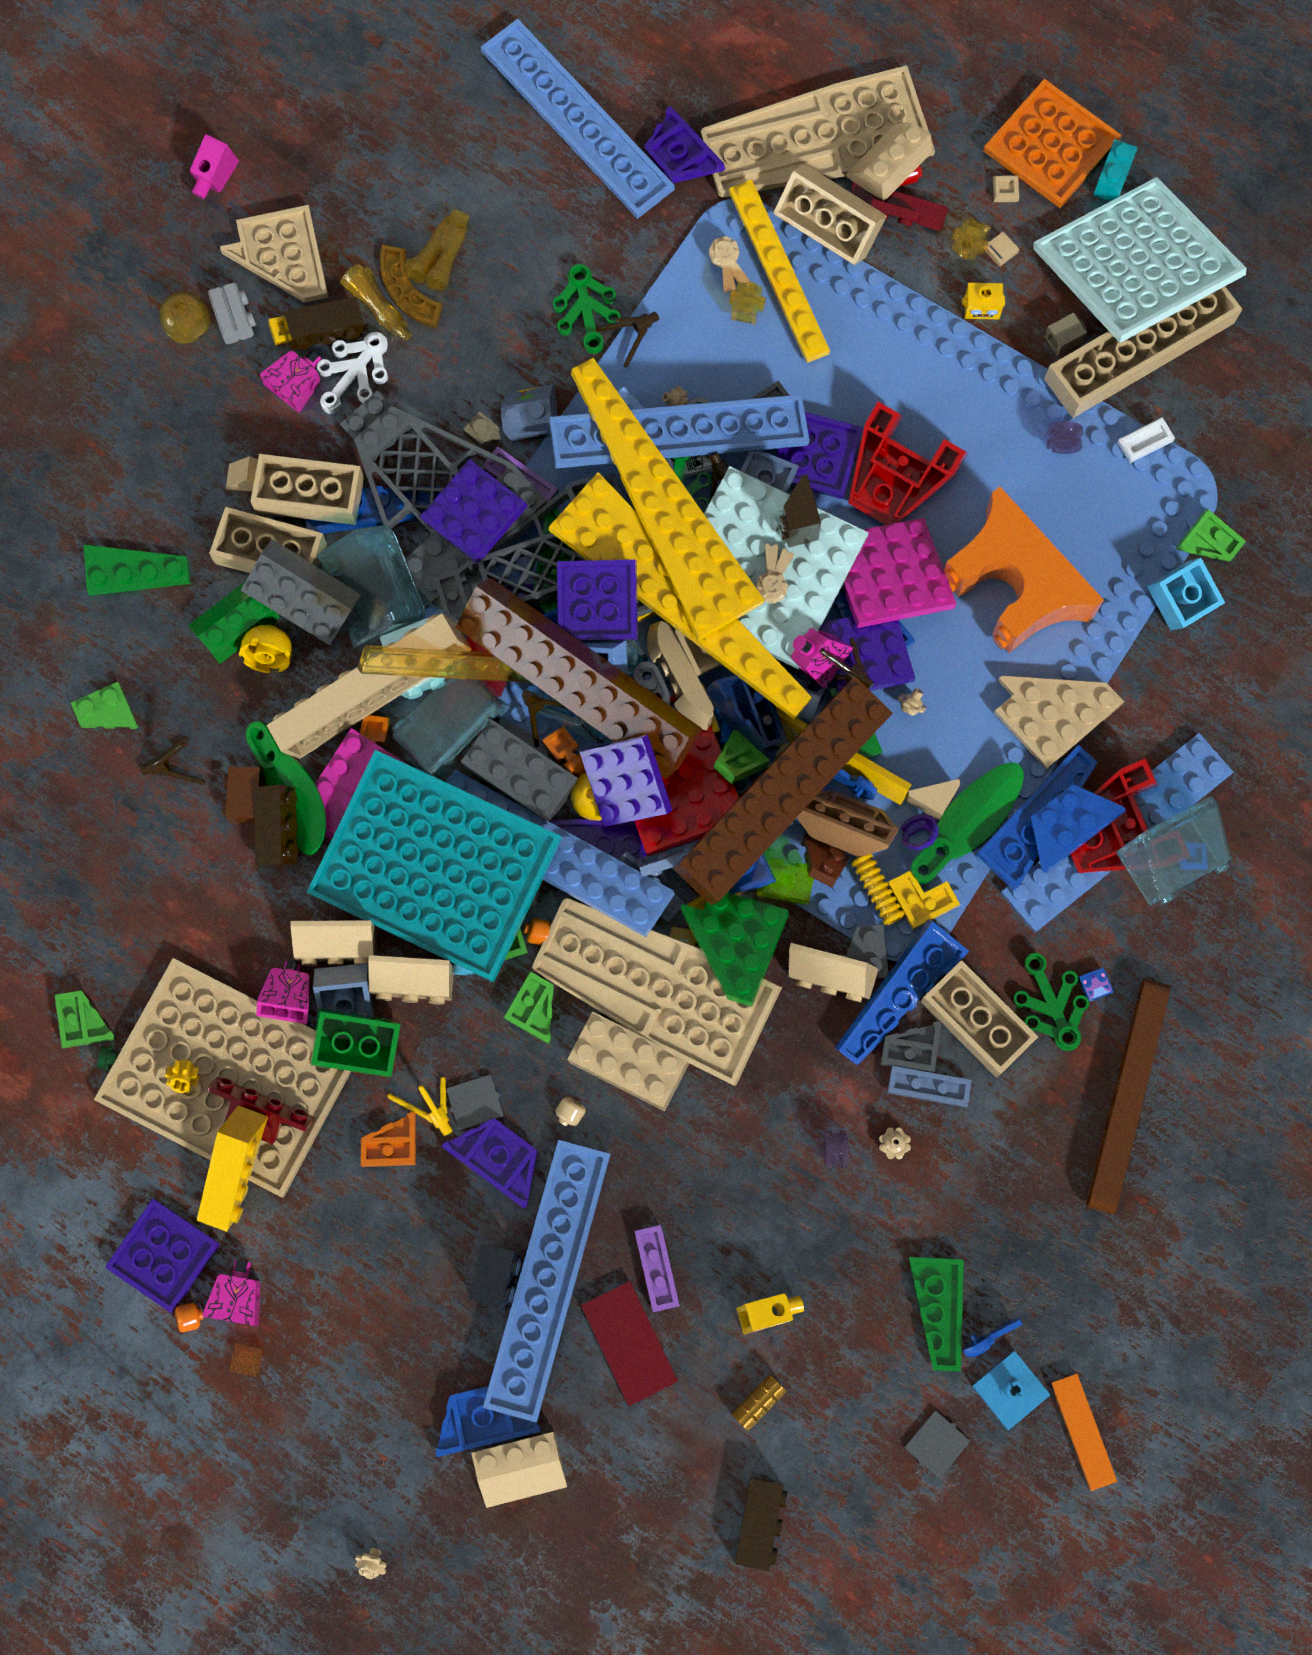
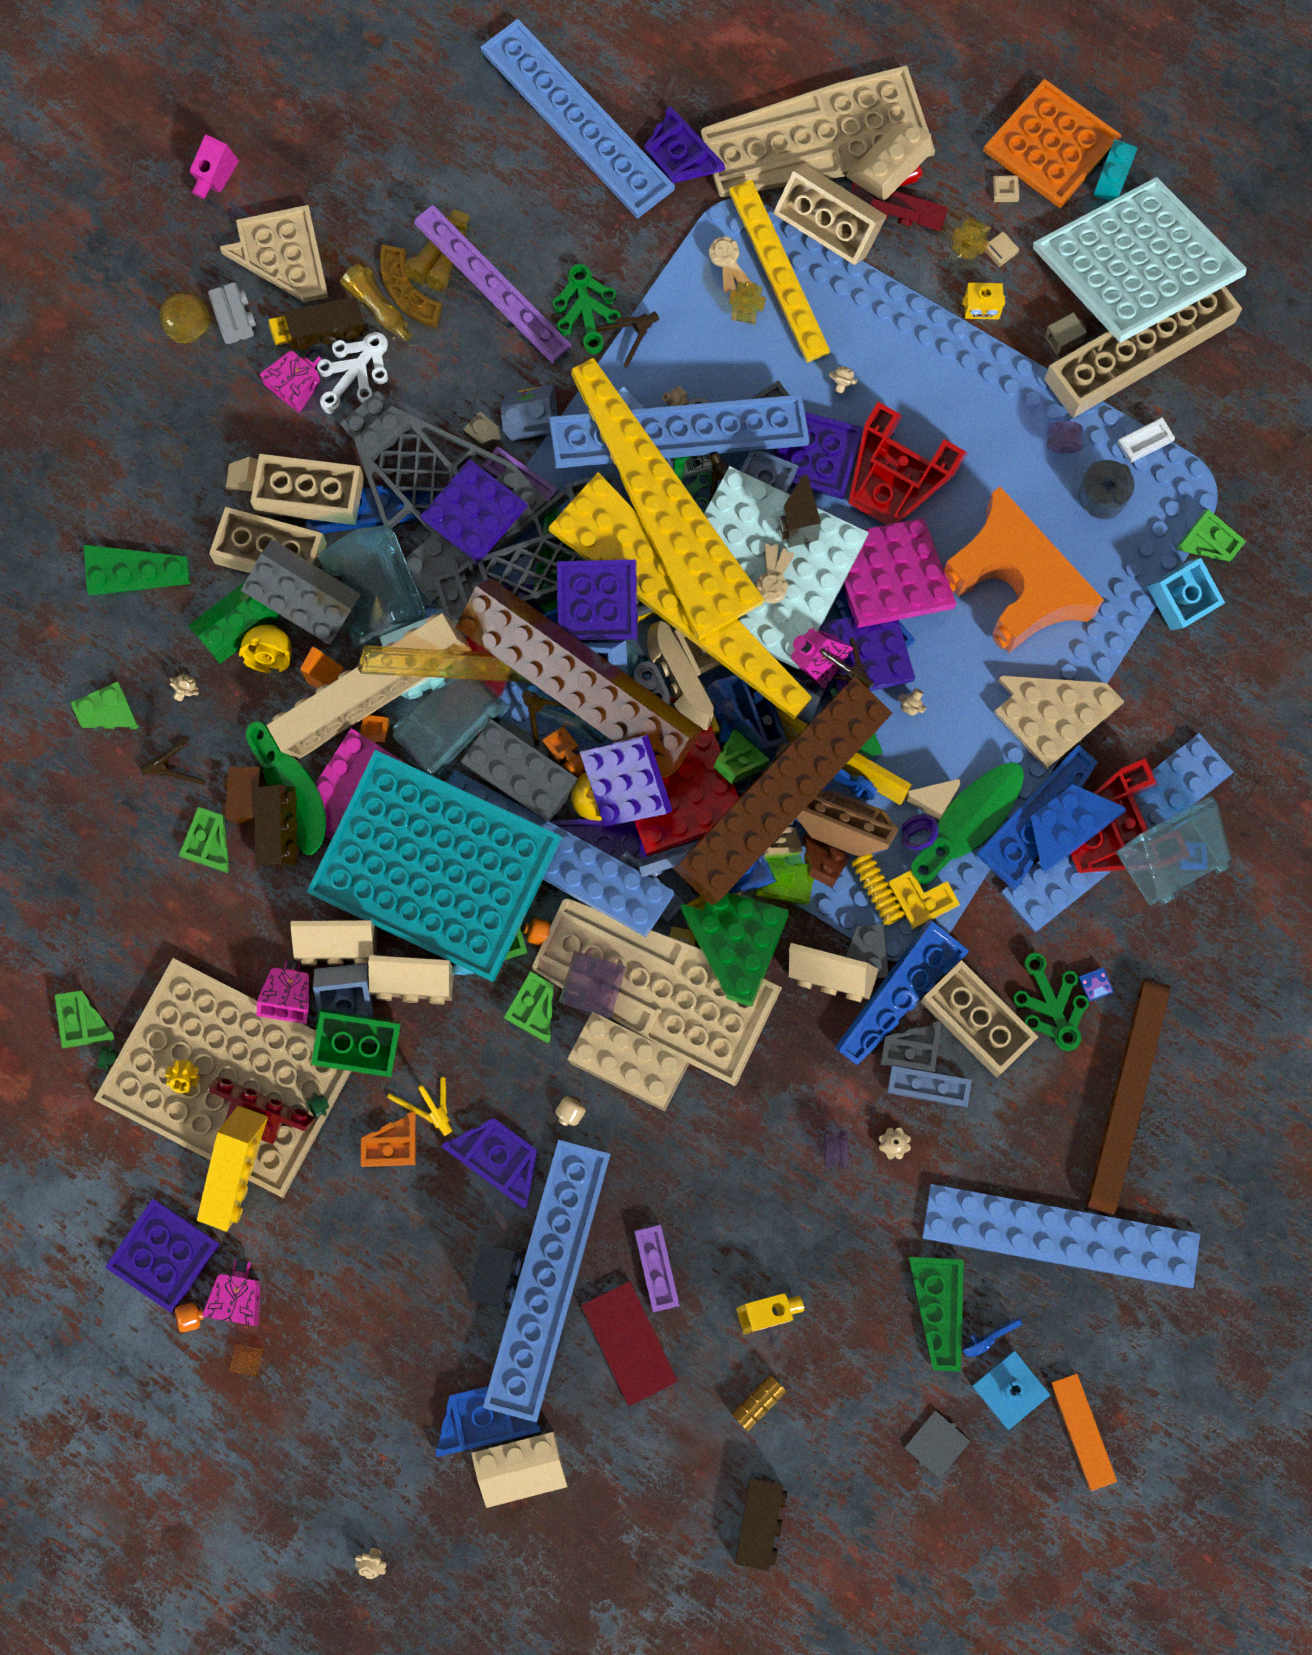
(183, 686): none -> tan plant
(207, 841): none -> bright green wing
(317, 1105): none -> dark green plate
(320, 669): none -> orange slope
(474, 1102): dark grey piece -> none
(492, 284): none -> medium lavender plate
(592, 984): none -> clear purple brick
(785, 845): none -> tan slope
(843, 377): none -> tan plant
(1061, 1236): none -> medium blue plate
(1103, 476): none -> clear smoke brick

